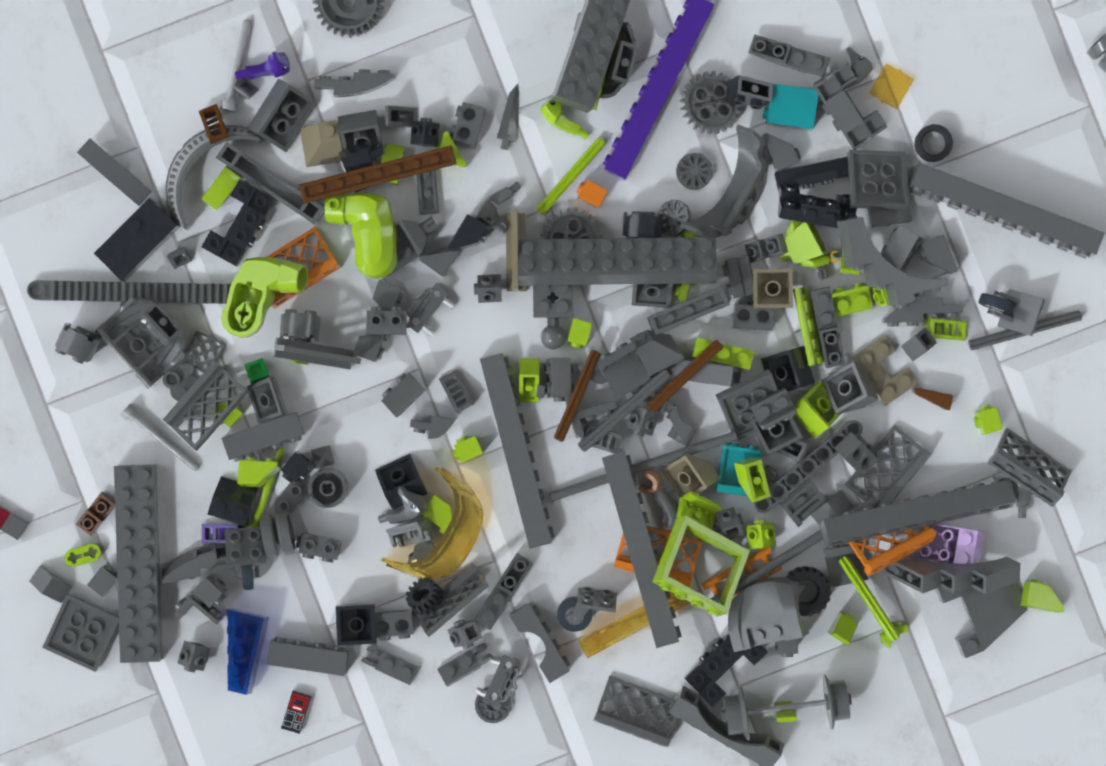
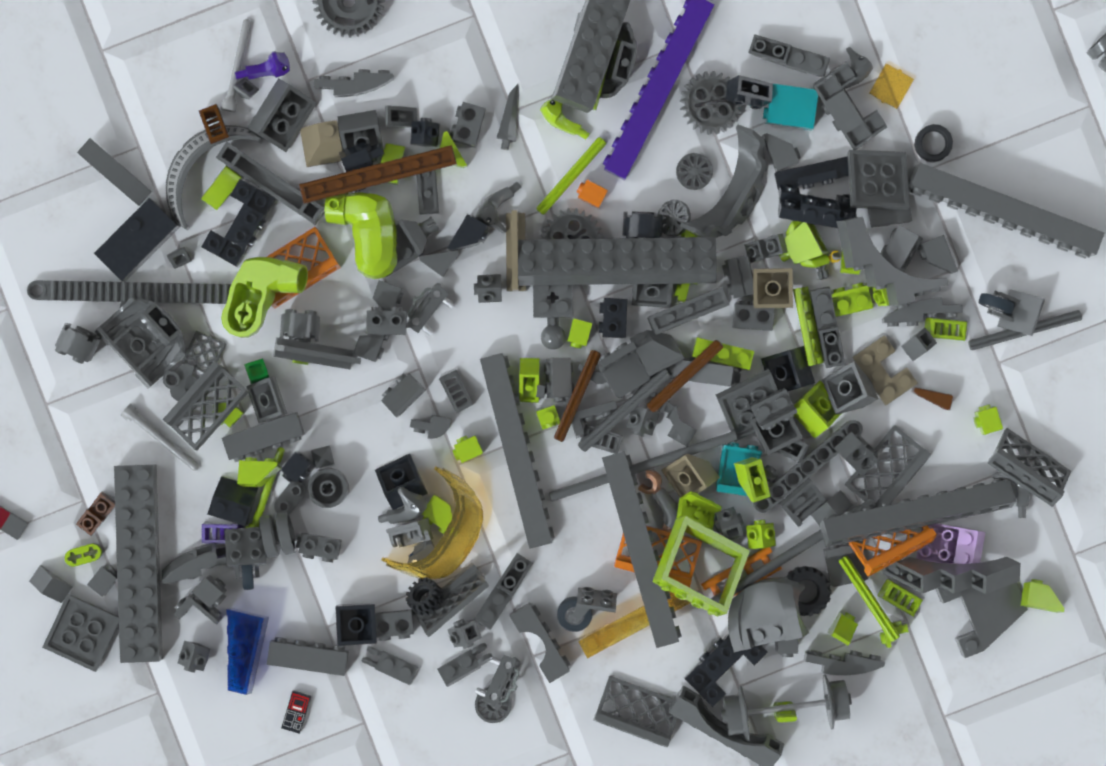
(548, 417): none -> lime brick
(614, 318): none -> black brick
(852, 663): none -> dark grey slope
(887, 588): none -> lime slope

